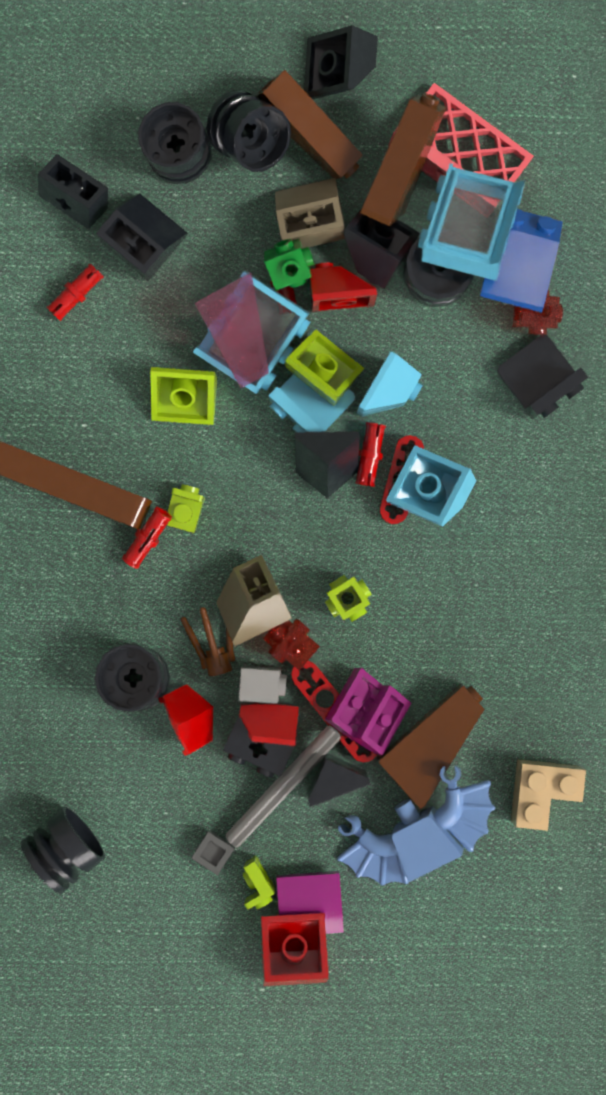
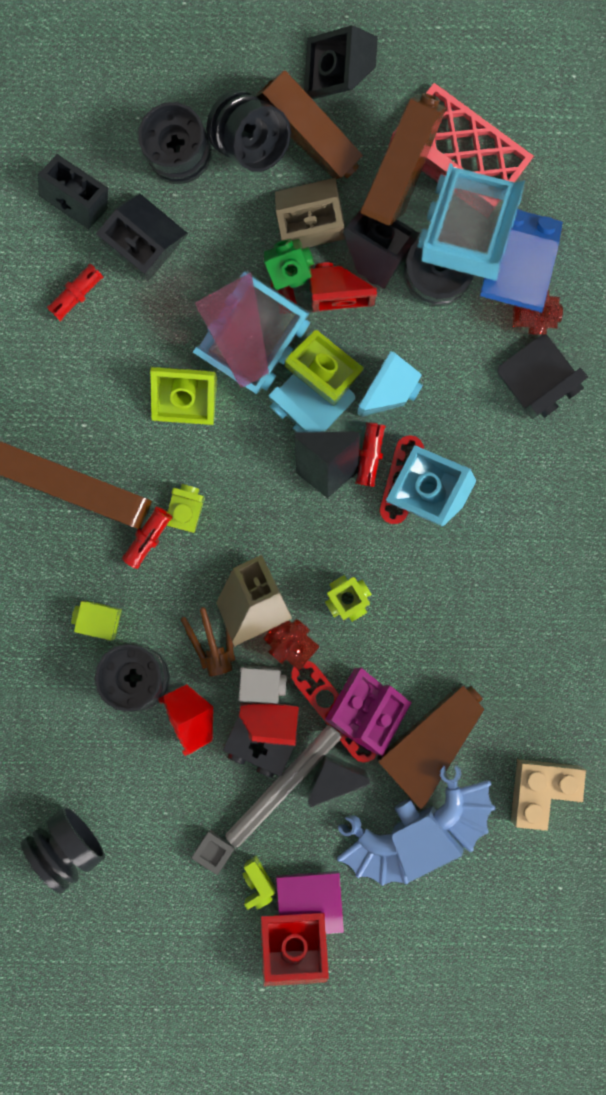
(96, 620): none -> lime brick

